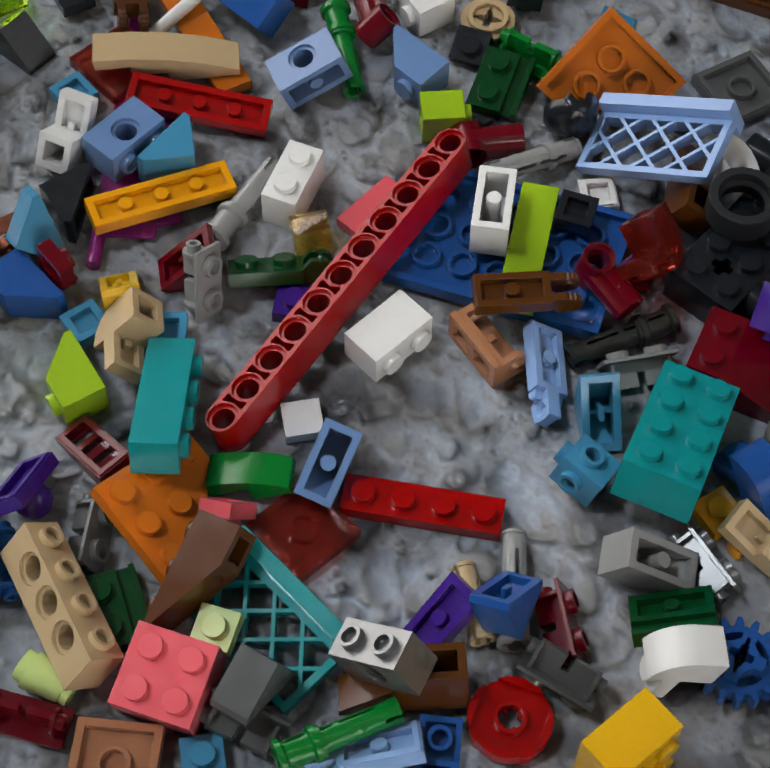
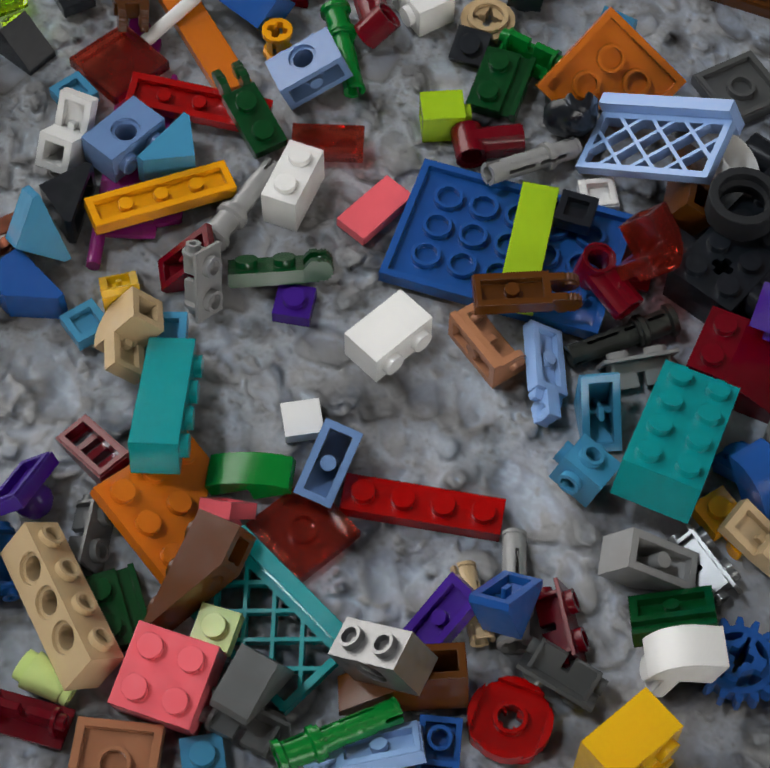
(57, 264): dark red plate -> none
(74, 383): lime slope -> none
(166, 52): tan slope -> none
(250, 112): none -> dark green hinge
(273, 38): none -> light orange bush
(310, 231): clear yellow tile -> none
(338, 292): red beam -> none
(339, 142): none -> clear red plate
(416, 66): medium blue slope -> none
(492, 210): white brick -> none

